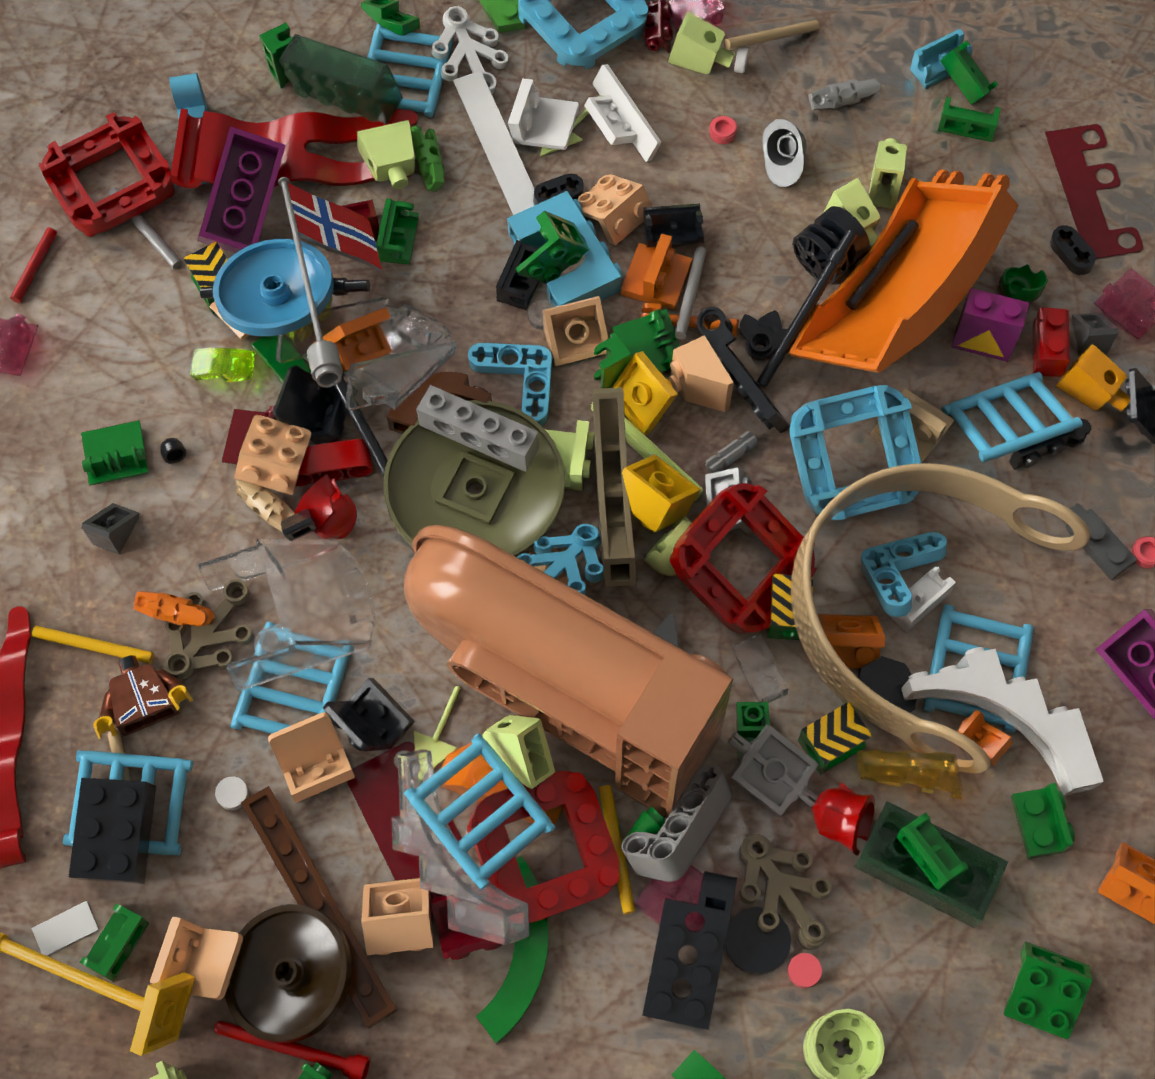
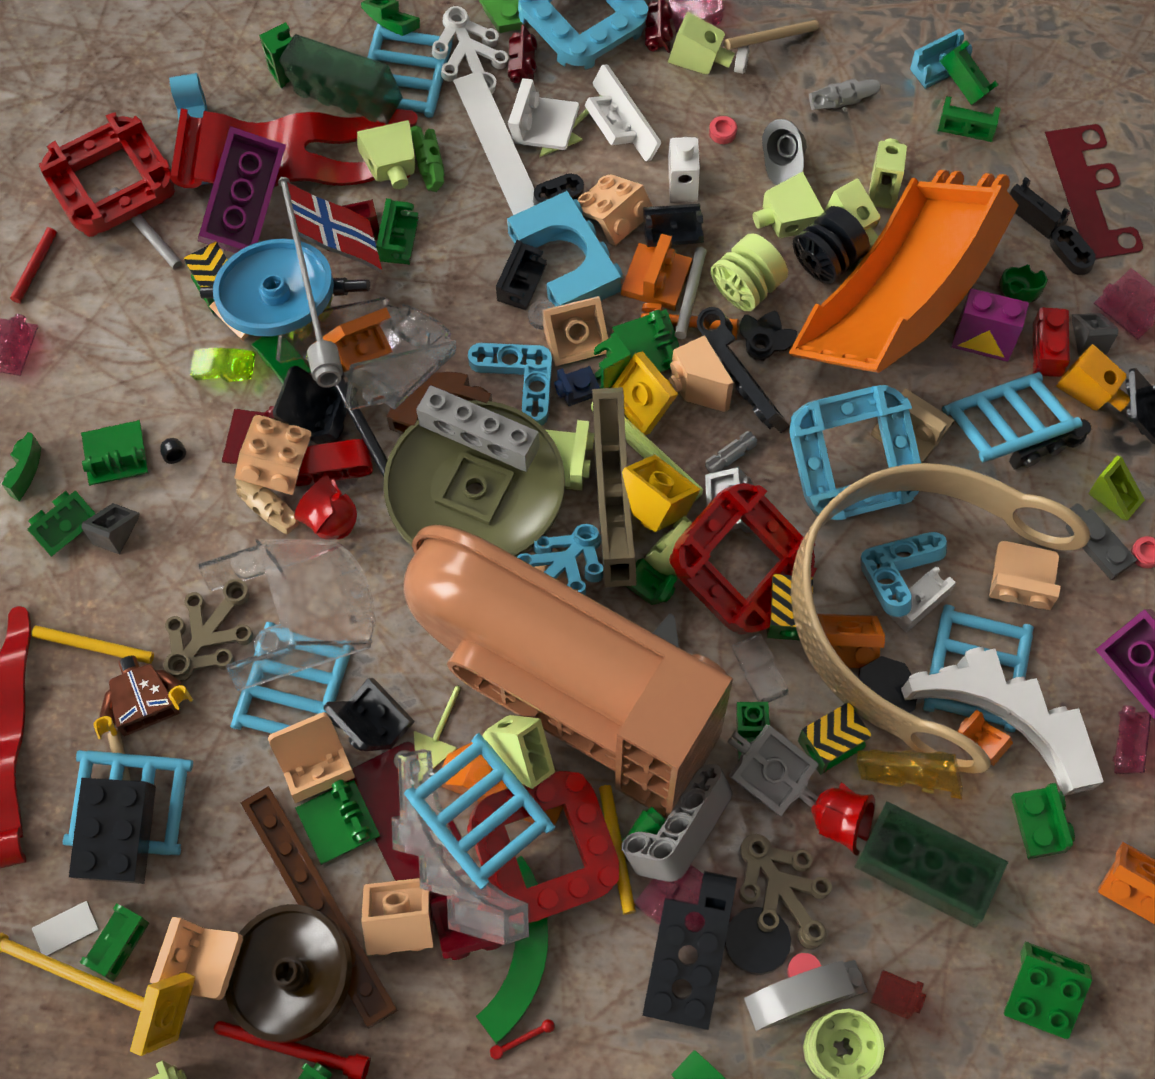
(27, 457): none -> green slope
(61, 523): none -> green bracket
(172, 609): orange hinge -> none
(231, 792): white tile -> none
(298, 525): black slope -> none
(337, 821): none -> green hinge
(496, 1051): none -> red hinge
(522, 46): none -> dark red hinge
(561, 250): green bracket -> none
(576, 385): none -> dark blue bracket
(651, 584): none -> green bracket
(683, 160): none -> white torso
(749, 272): none -> yellowish green wheel
(789, 207): none -> yellowish green torso
(805, 993): none -> light grey arch
(835, 259): black bar -> none
(882, 264): black bar -> none
(898, 995): none -> clear red bracket
(931, 851): green hinge -> none
(1025, 575): none -> light nougat bracket
(1036, 210): none -> black hinge
(1117, 489): none -> lime slope
(1132, 741): none -> clear pink hinge

